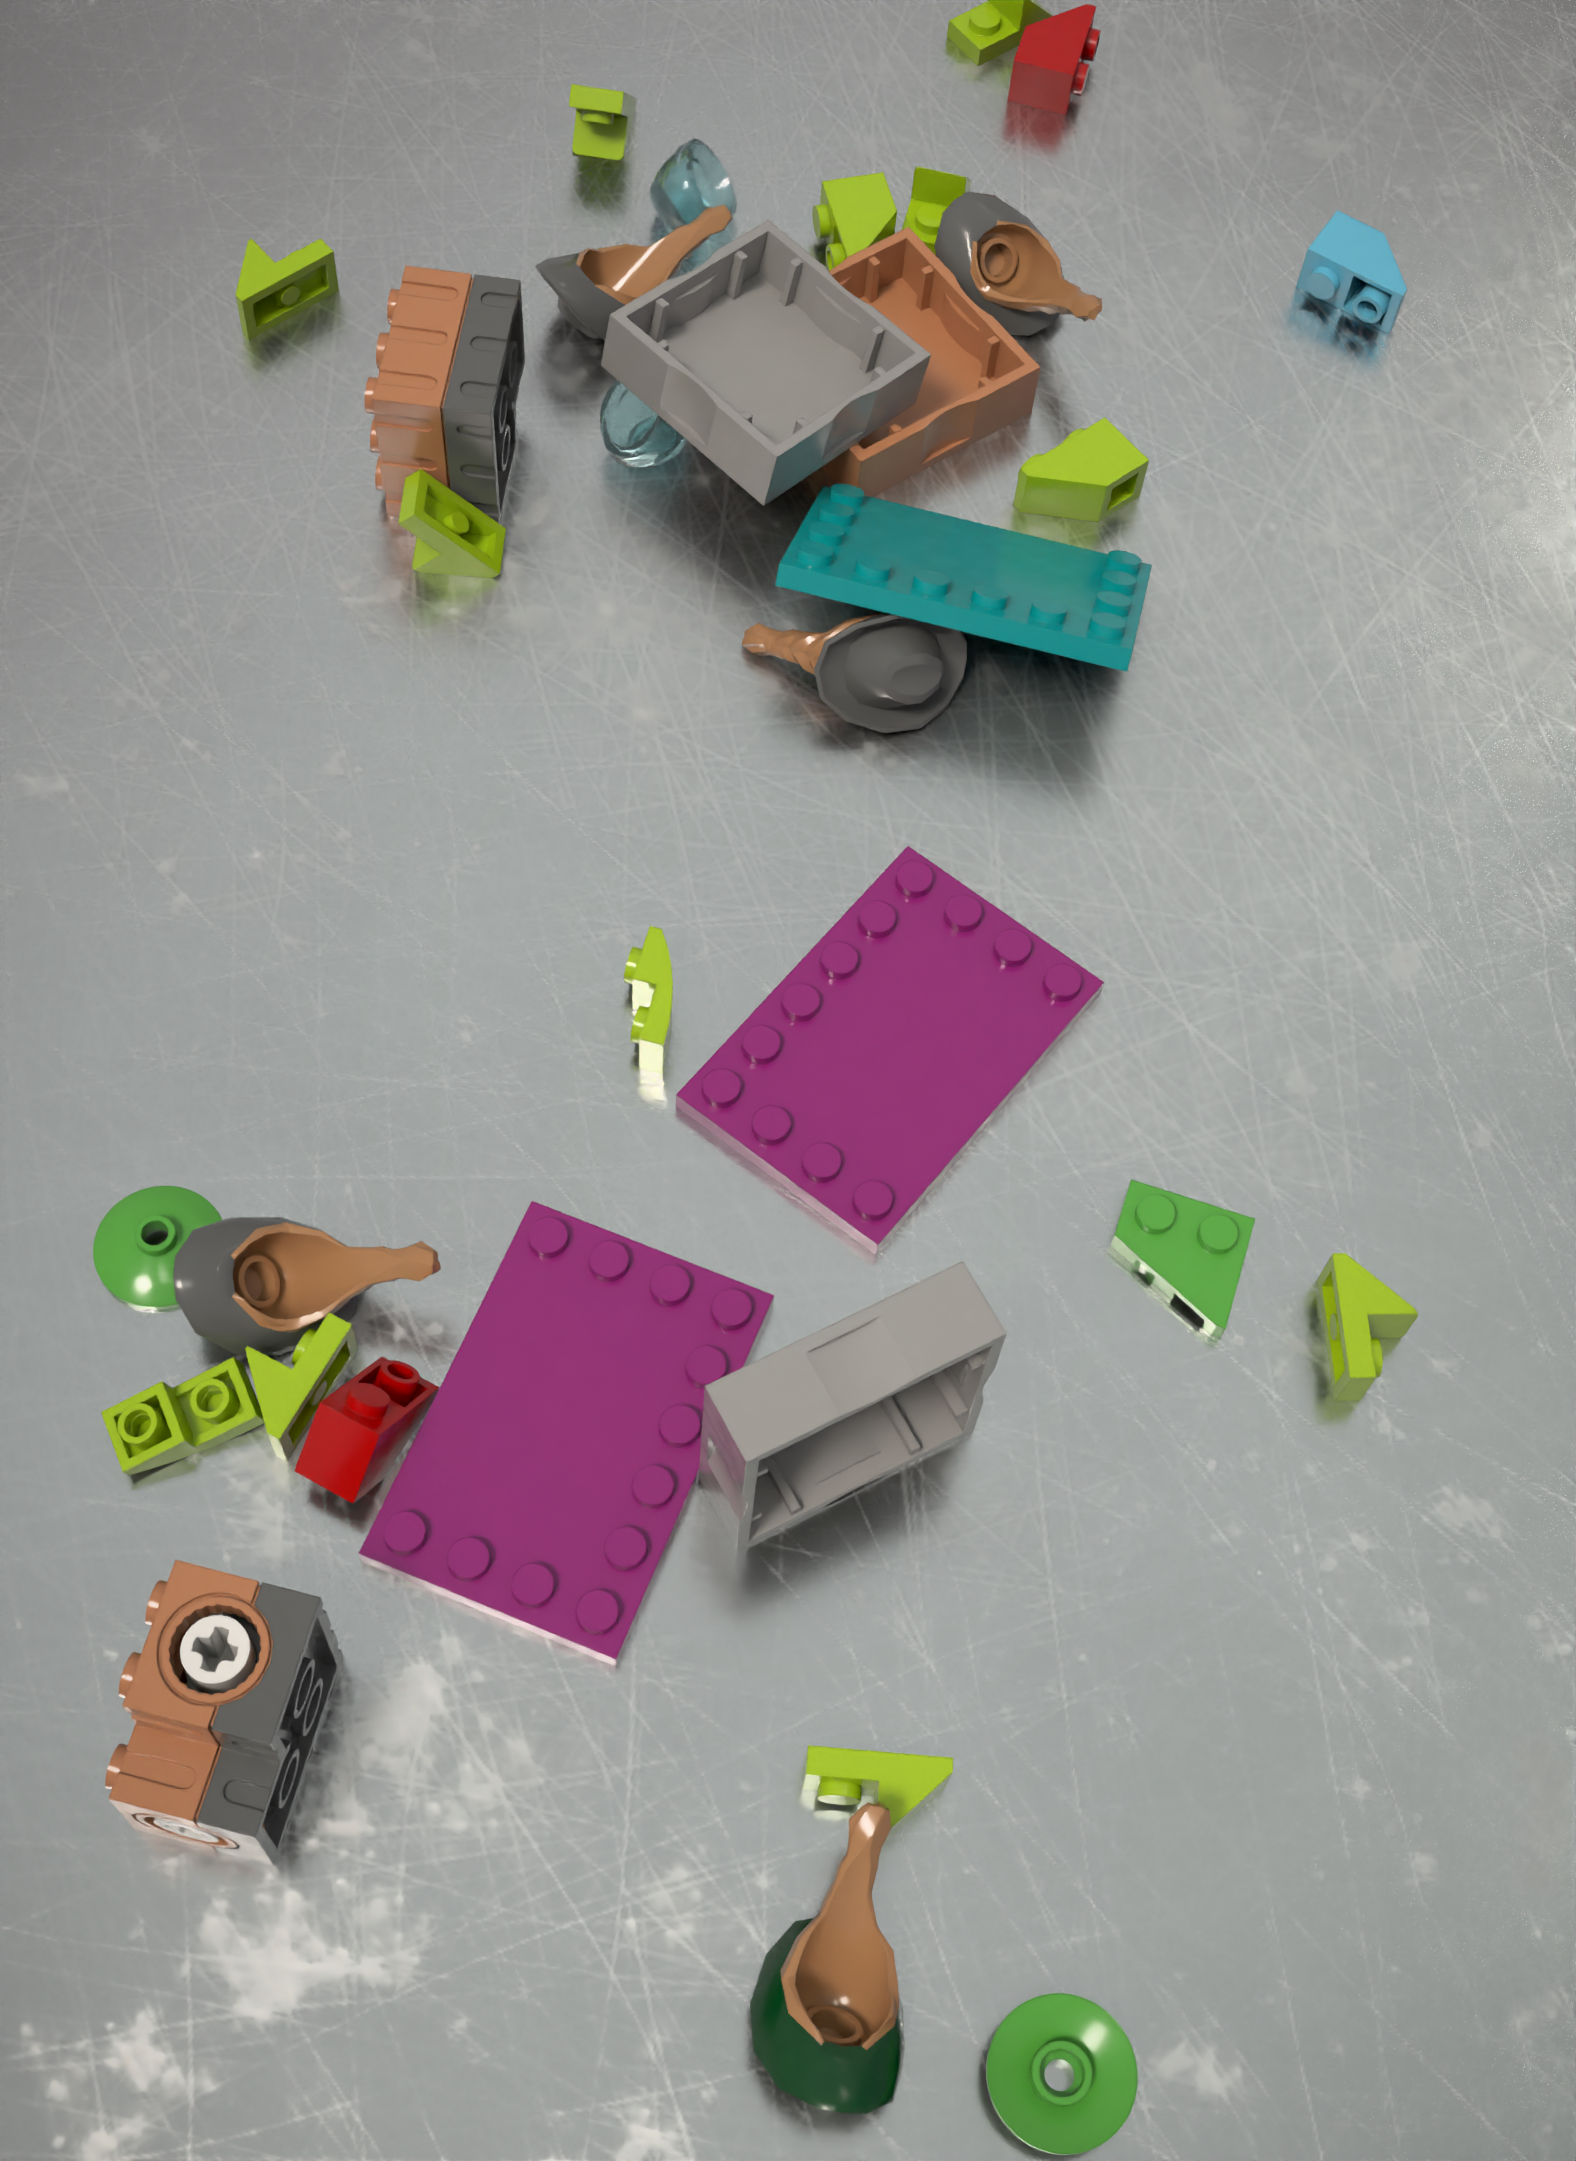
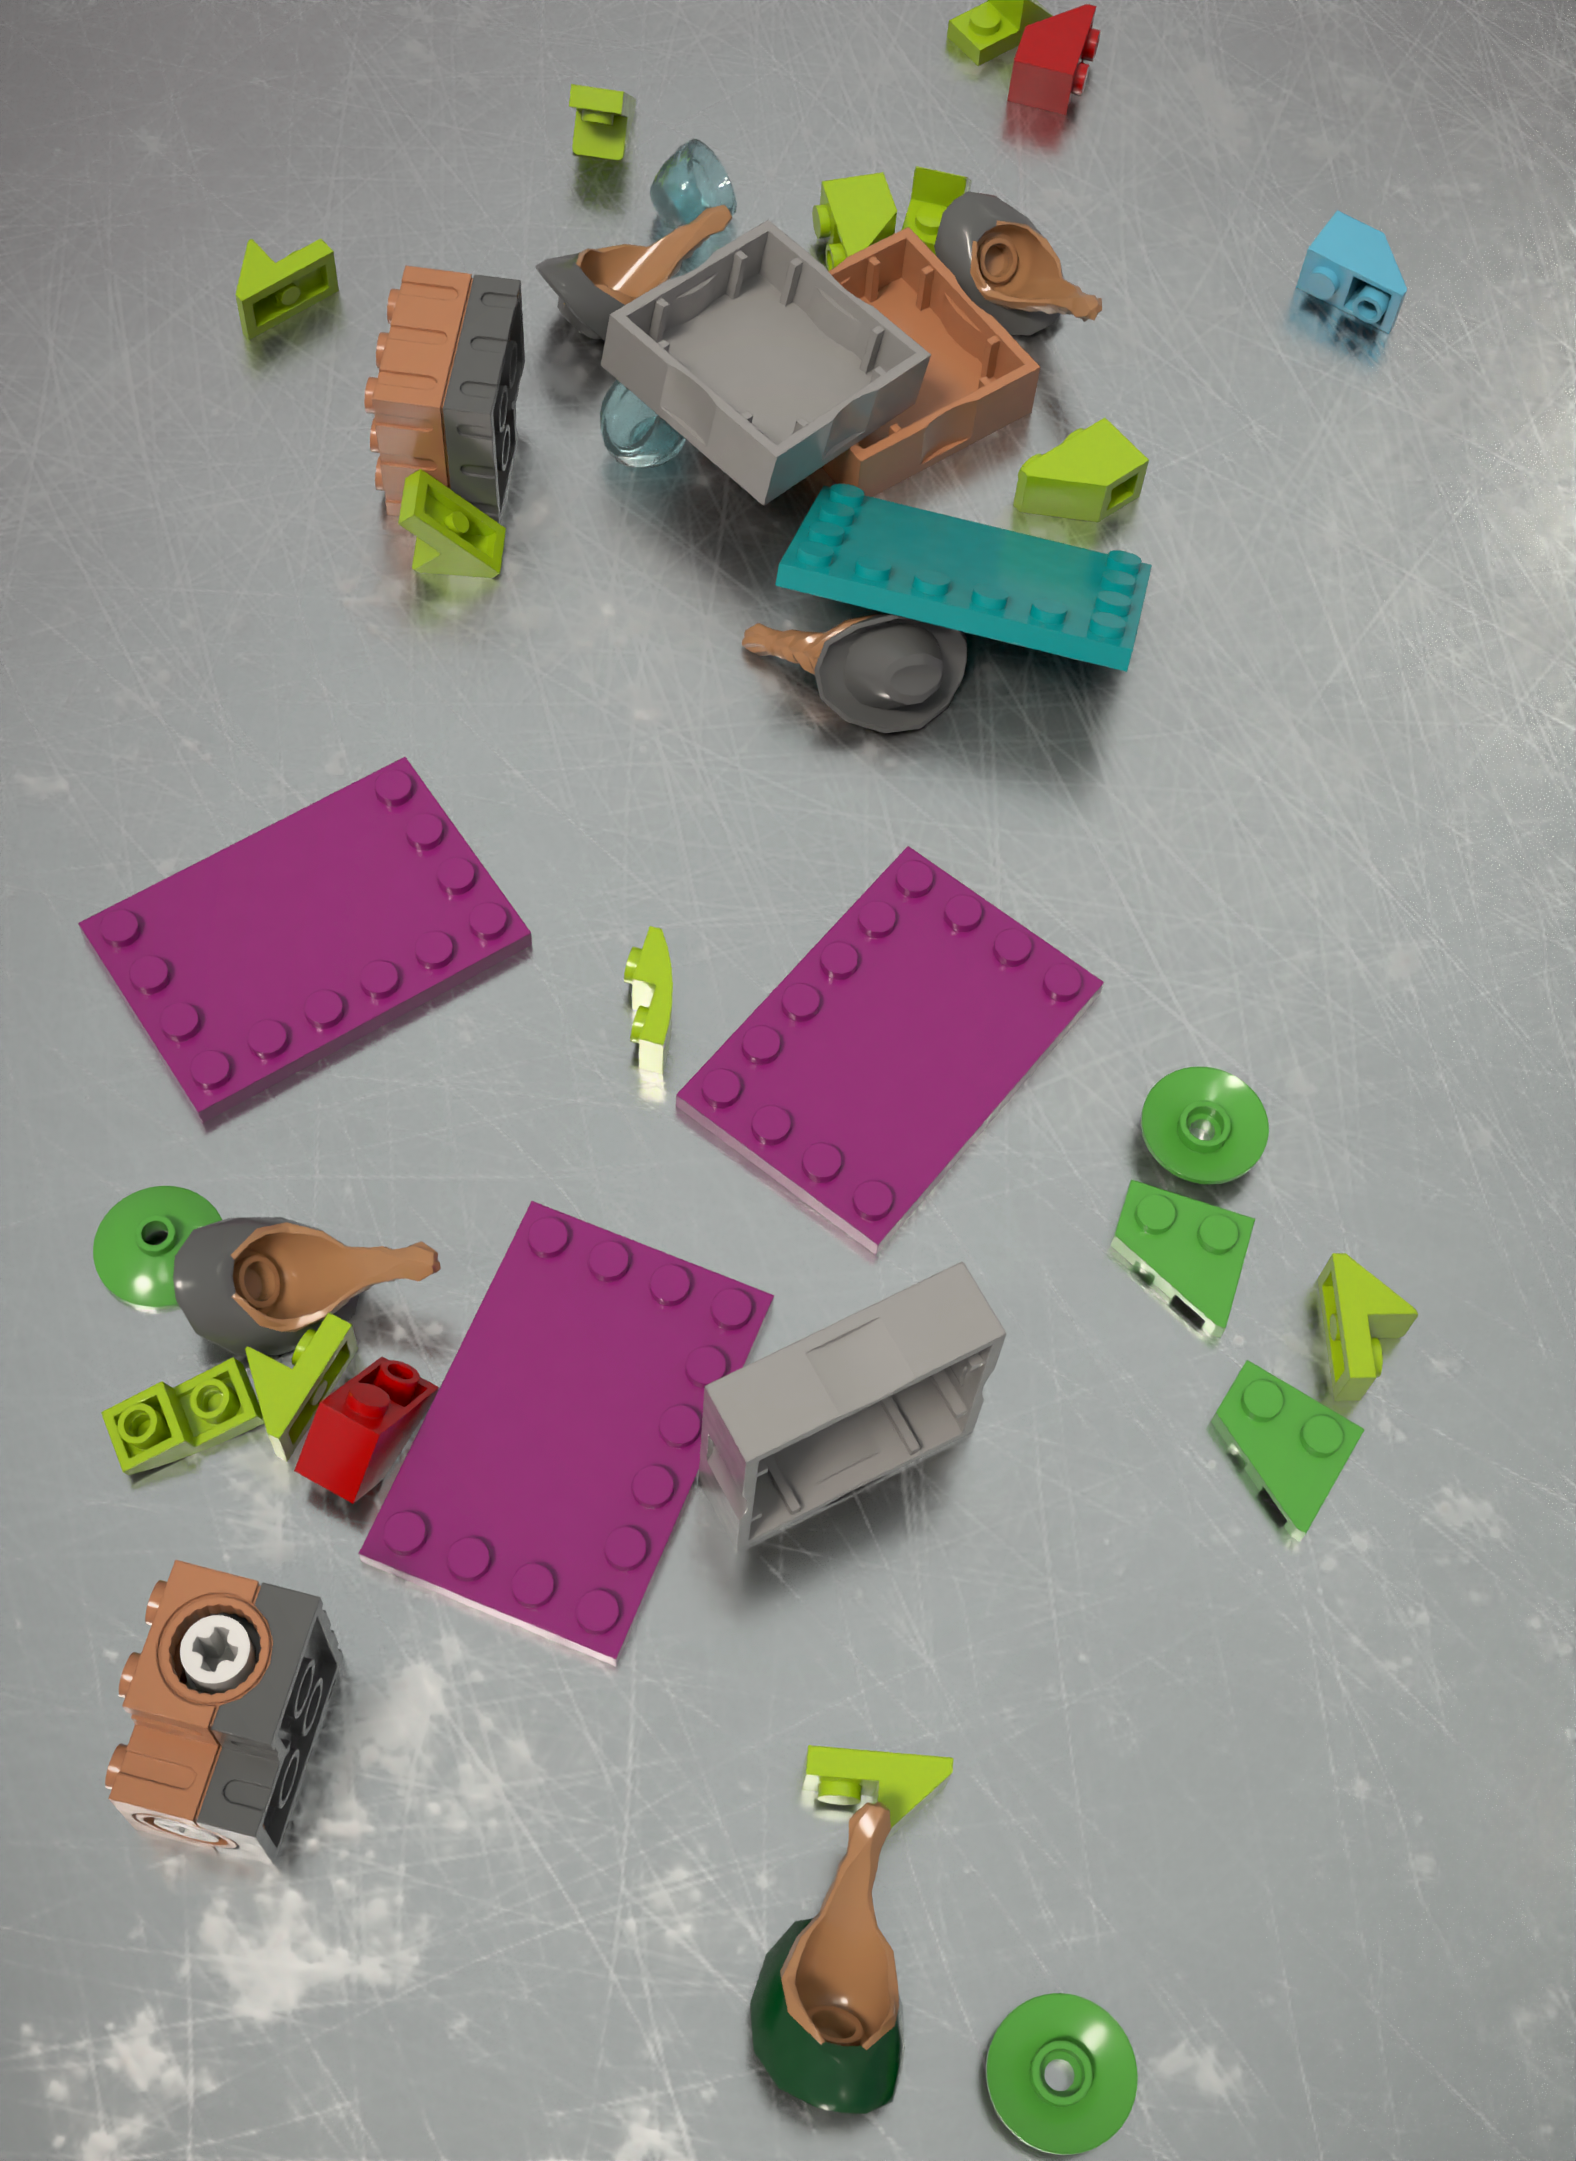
(304, 937): none -> magenta plate
(1211, 1102): none -> bright green dish
(1285, 1443): none -> bright green wing

